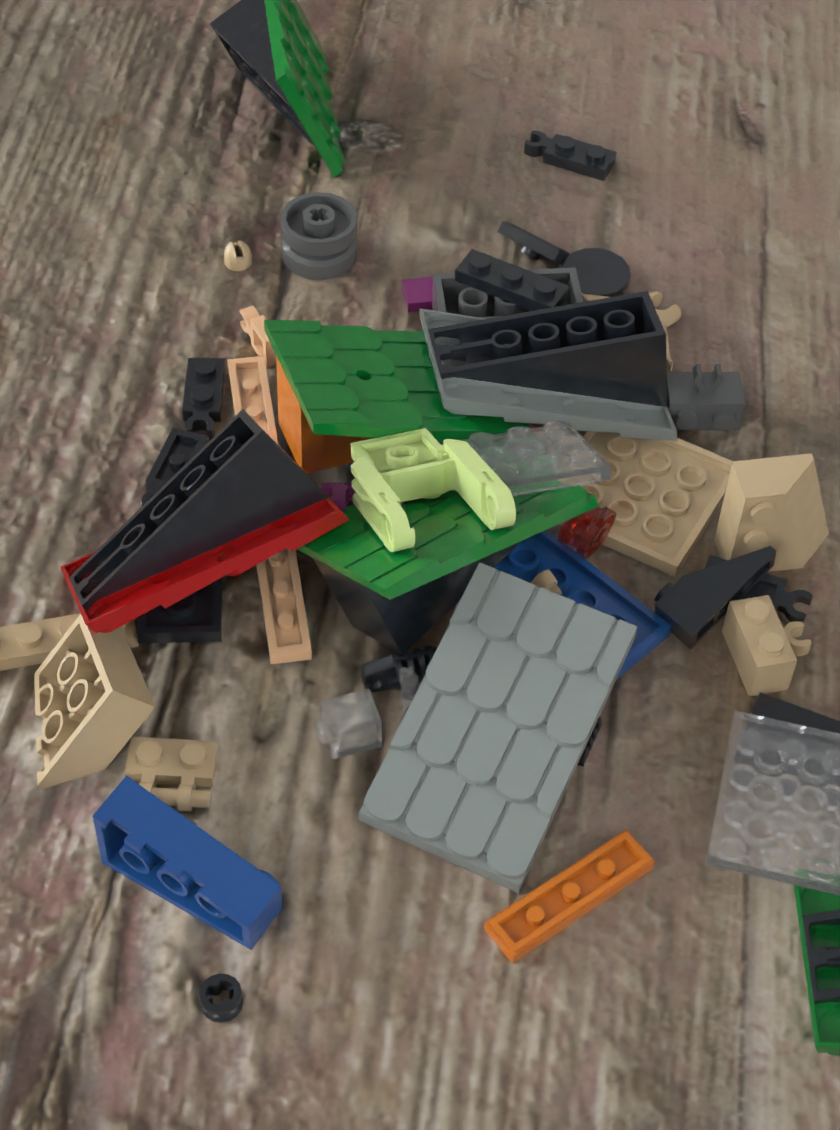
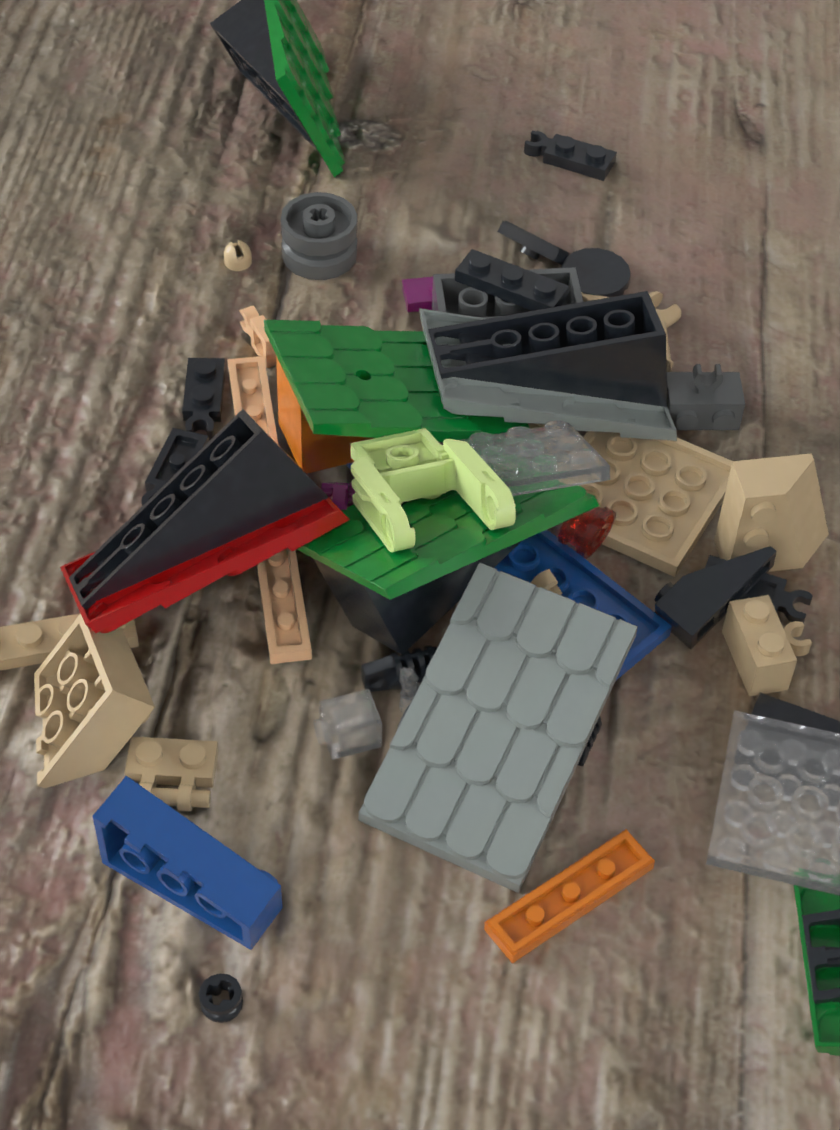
(188, 620): black plate -> none

